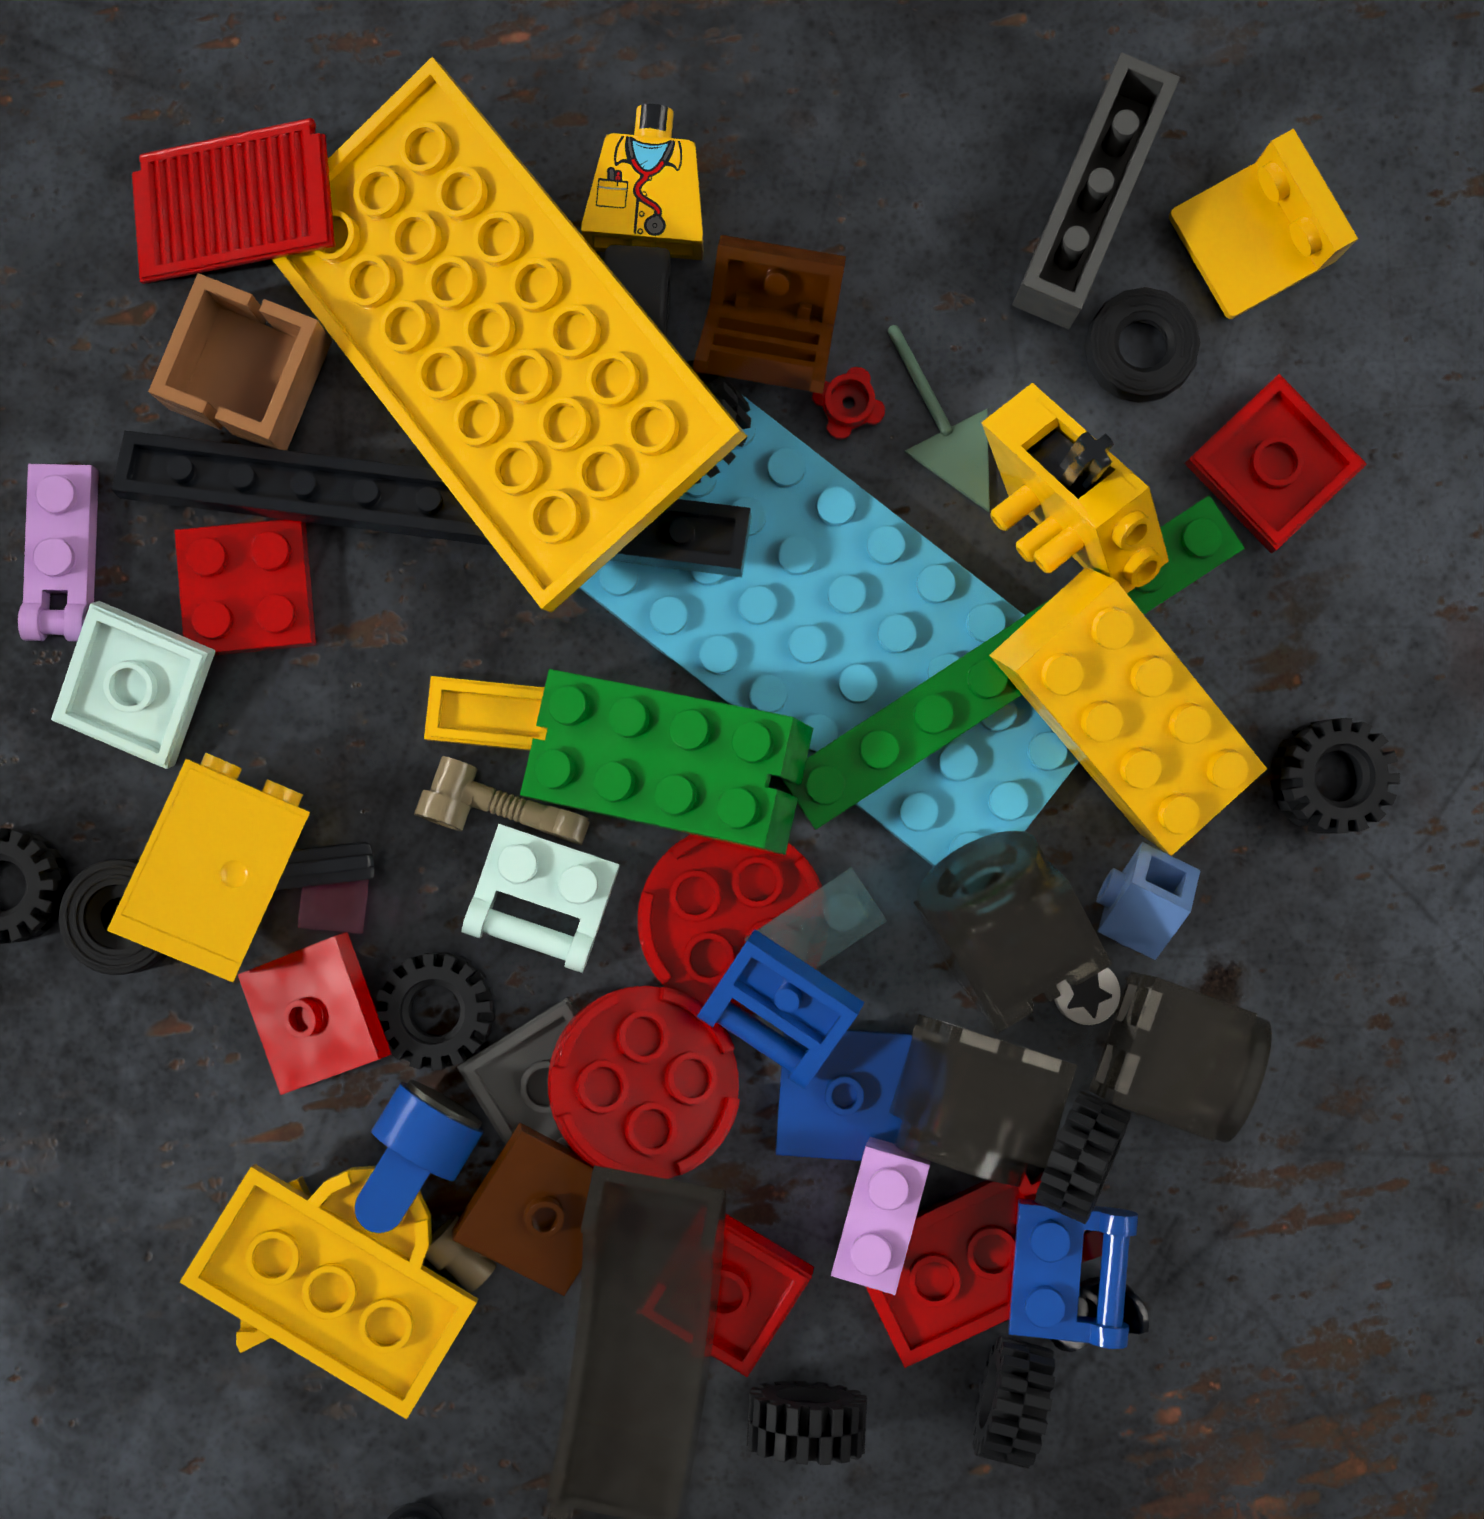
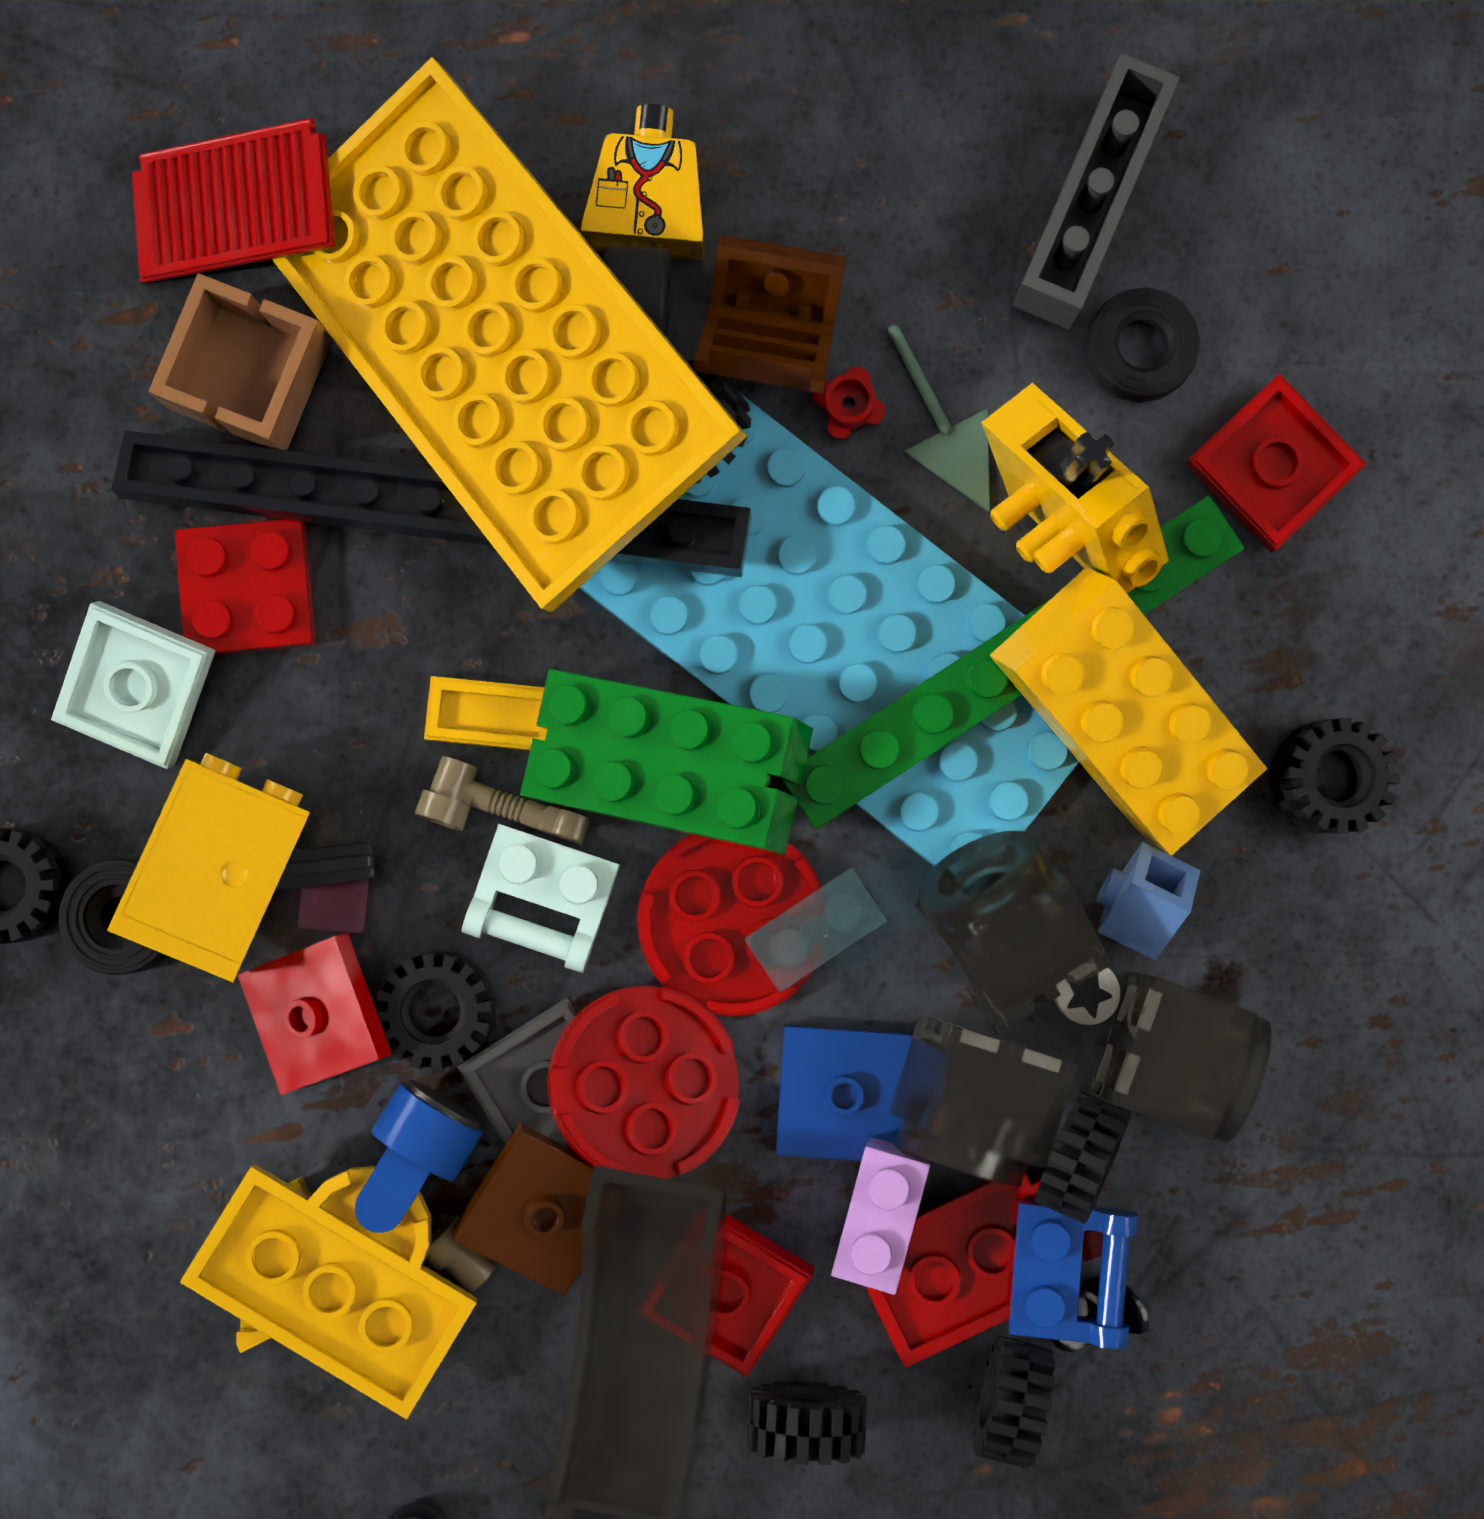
(59, 549): lavender plate -> none
(787, 996): blue plate -> none
(1263, 227): yellow bracket -> none

